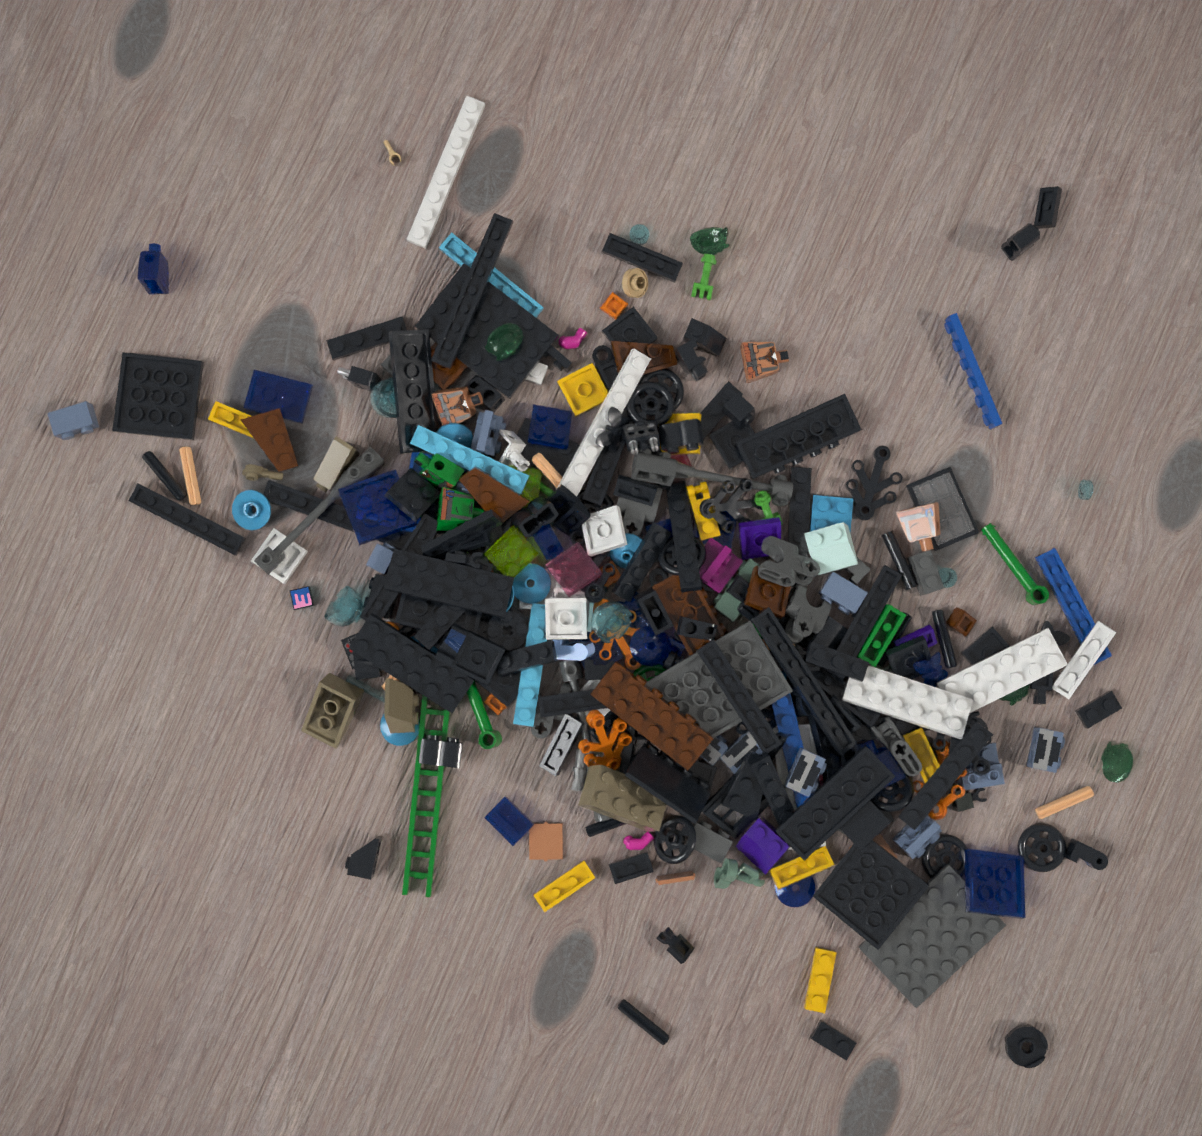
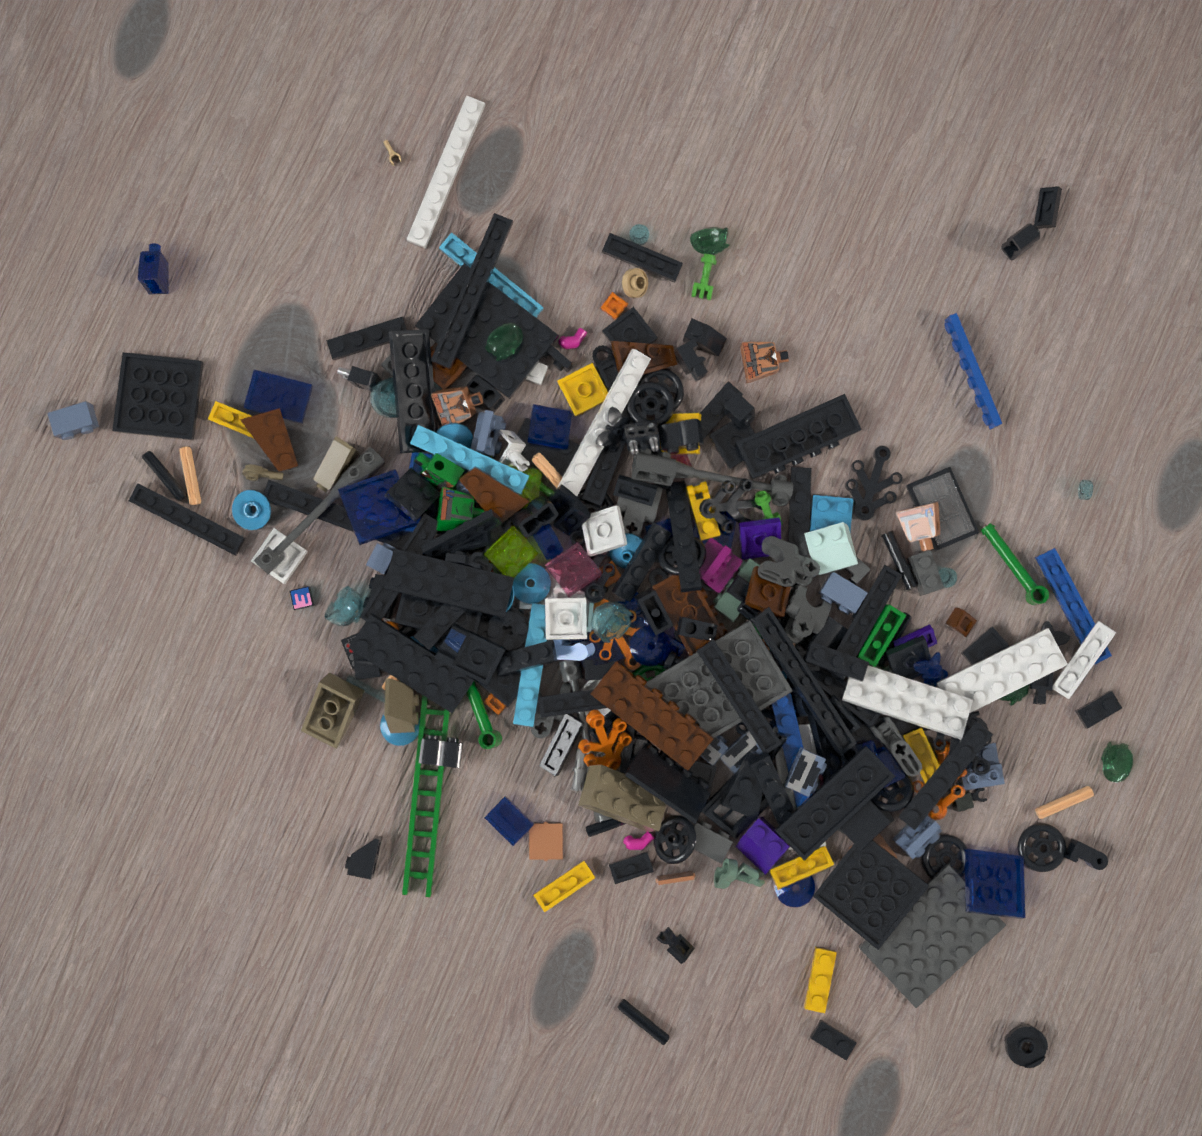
(944, 638): black axle -> none
(1045, 749): brick -> none

